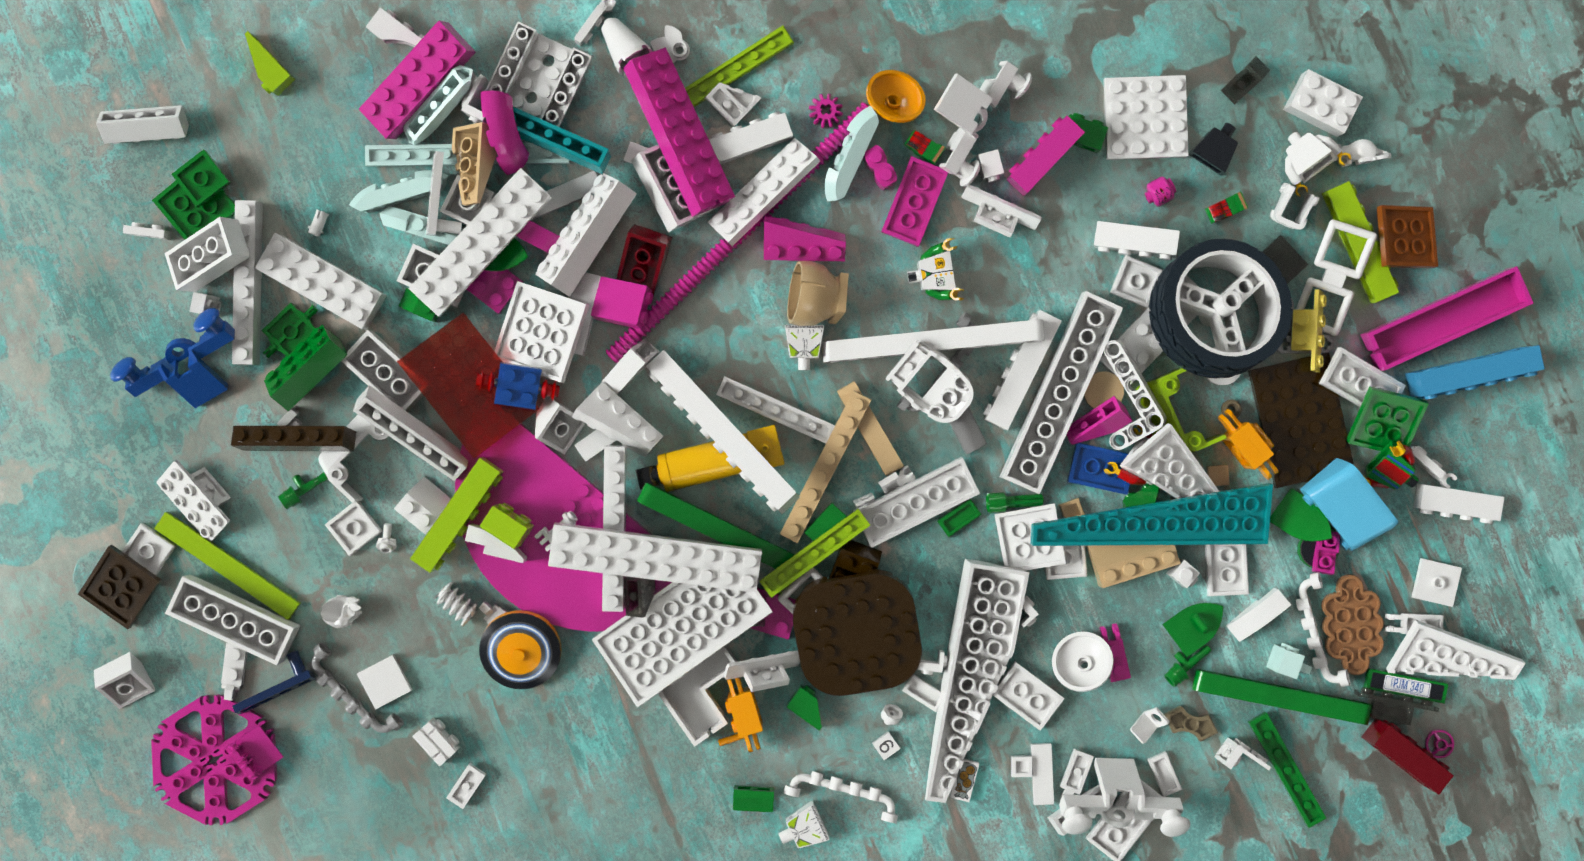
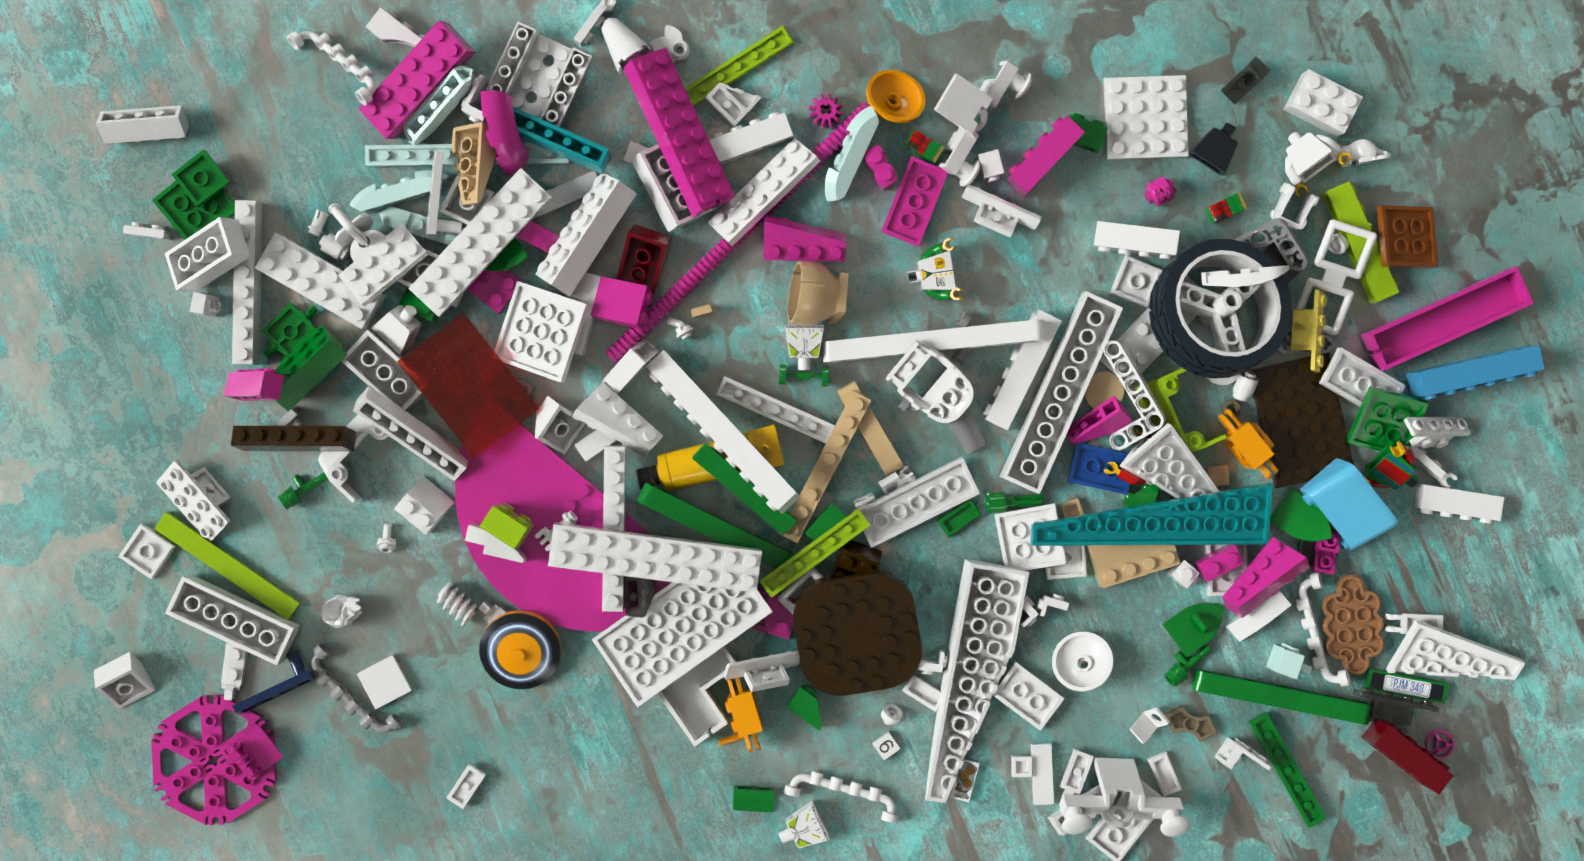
(119, 587): dark brown plate -> none
(195, 385): blue piece -> none
(254, 385): none -> dark pink brick
(268, 68): lime slope -> none
(332, 248): none -> white brick
(337, 53): none -> white bar
(353, 528): white tile -> none
(381, 258): none -> white plate
(398, 328): none -> white torso
(437, 741): white brick -> none
(457, 514): lime brick -> none
(517, 385): blue plate -> none
(683, 330): none -> white plate
(701, 311): none -> tan tile
(720, 468): none -> green tile
(804, 375): none -> green wheel
(1055, 601): none -> white bracket
(1120, 666): dark pink hinge -> none
(1218, 562): none -> dark pink brick
(1245, 386): none -> white brick
(1246, 278): none -> white slope
(1264, 577): none -> dark pink wedge
(1278, 238): none -> light grey beam
(1338, 244): none -> white tile
(1435, 430): none -> white bracket
(1436, 582): white plate -> none

